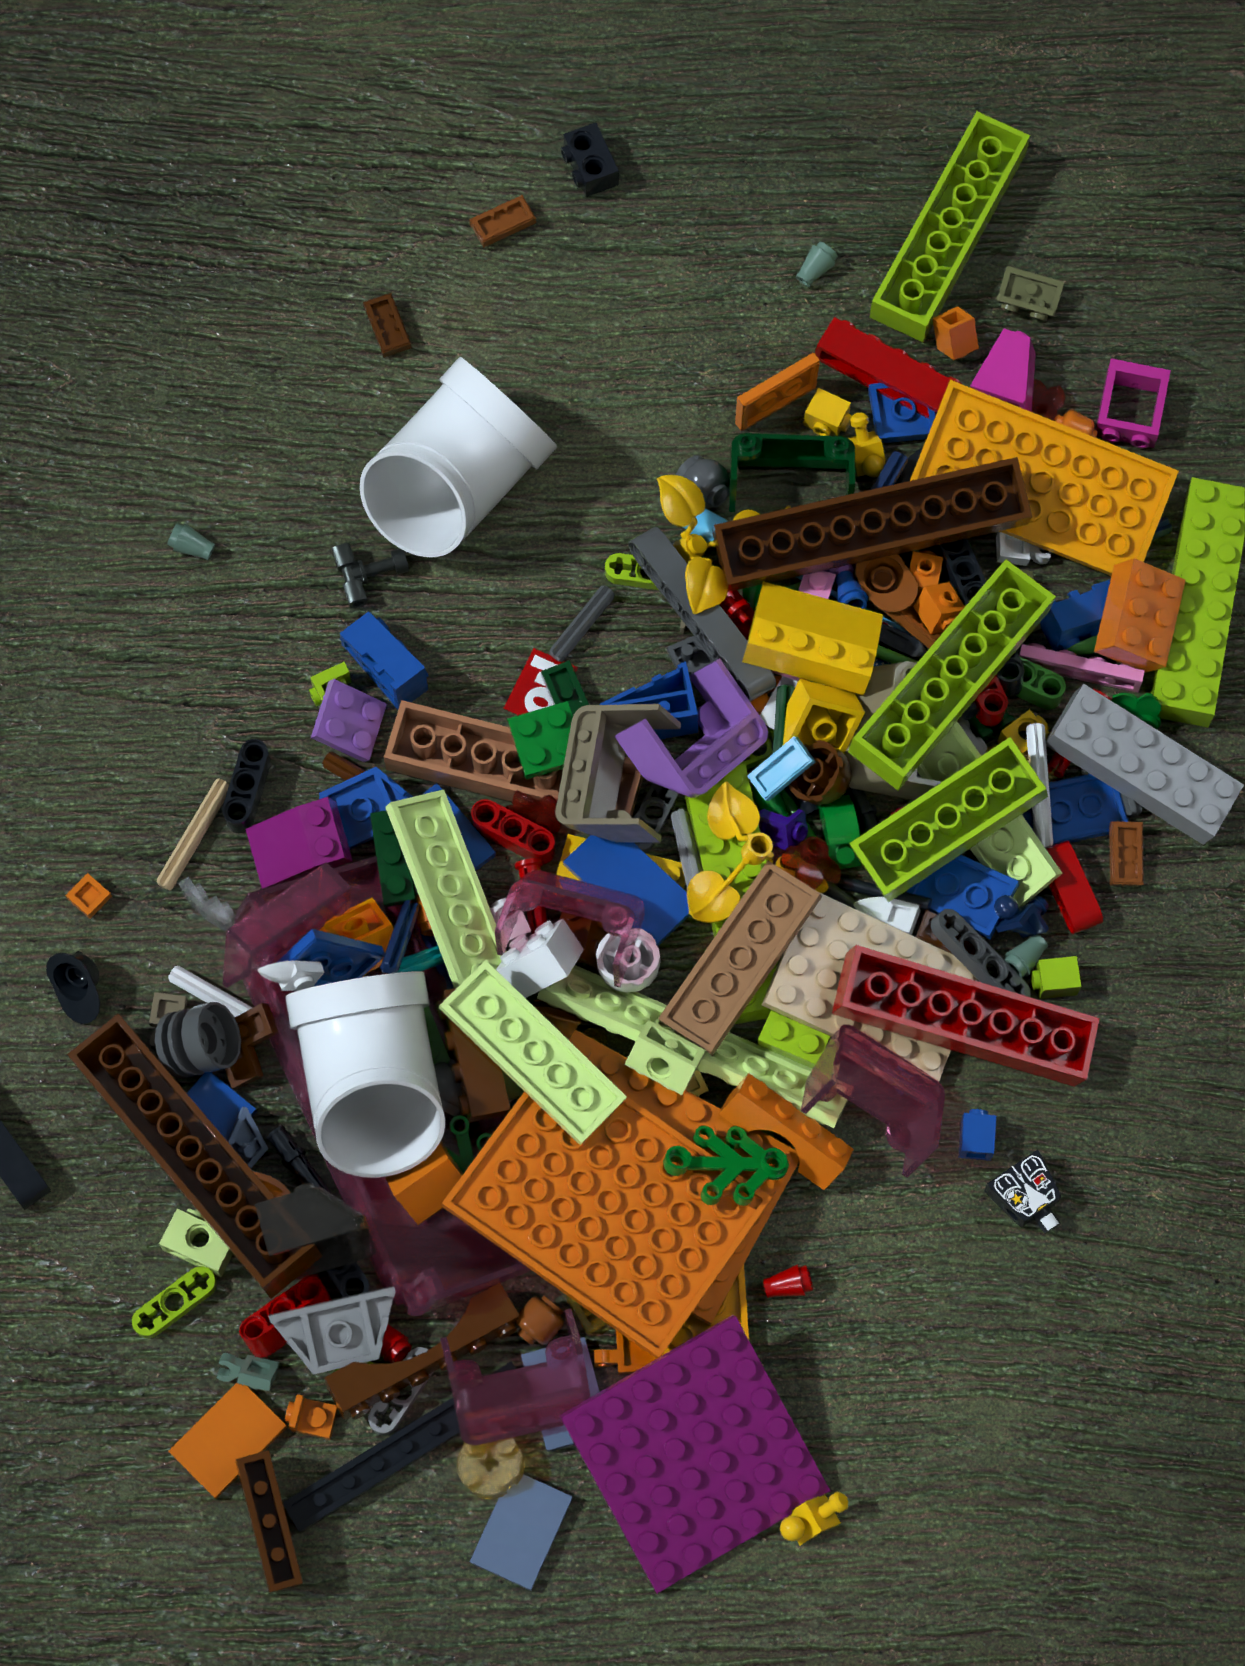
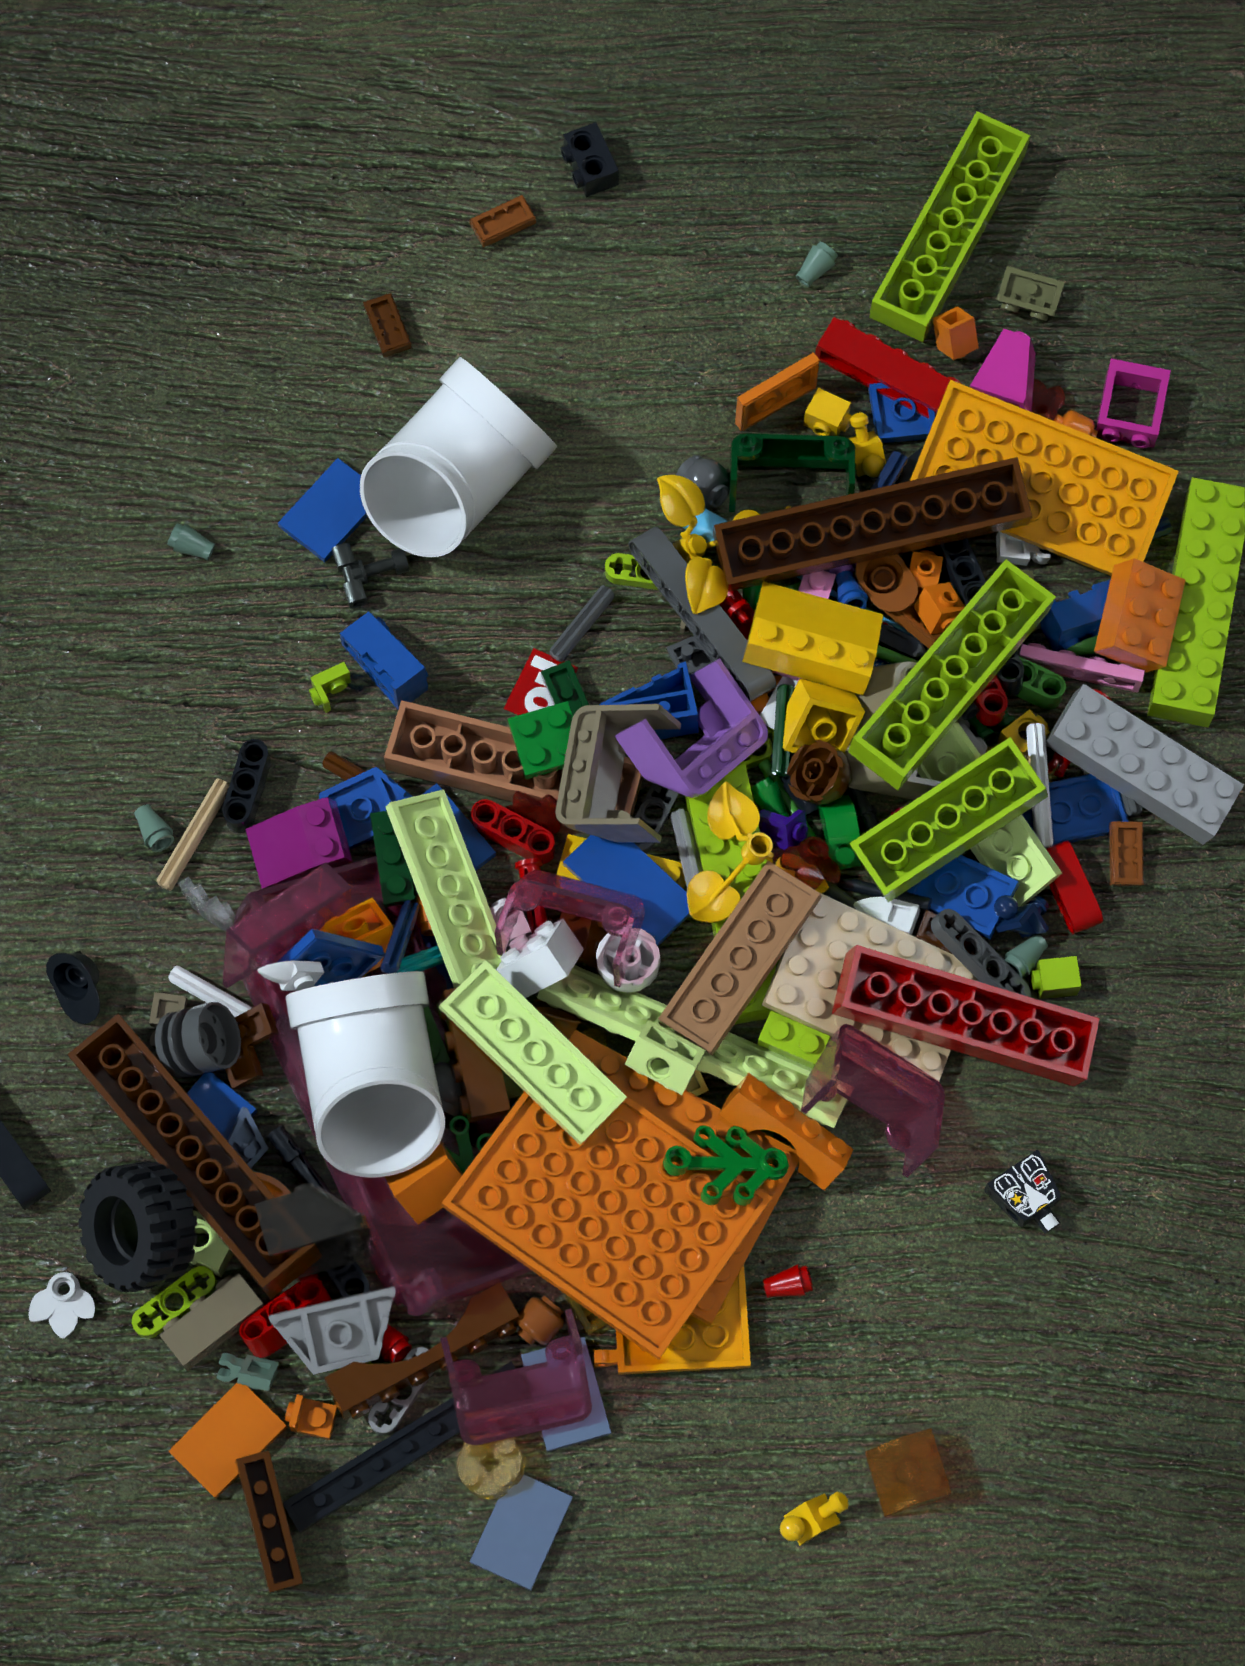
(62, 1309): none -> white plate
(88, 896): orange plate -> none
(138, 1226): none -> black tyre
(154, 829): none -> sand green cone
(210, 1321): none -> dark tan brick
(327, 511): none -> blue tile
(348, 720): medium lavender plate -> none
(694, 1453): magenta plate -> none
(781, 768): medium azure tile -> none
(908, 1473): none -> clear orange slope
(977, 1135): blue brick -> none
(1145, 707): green plate -> none

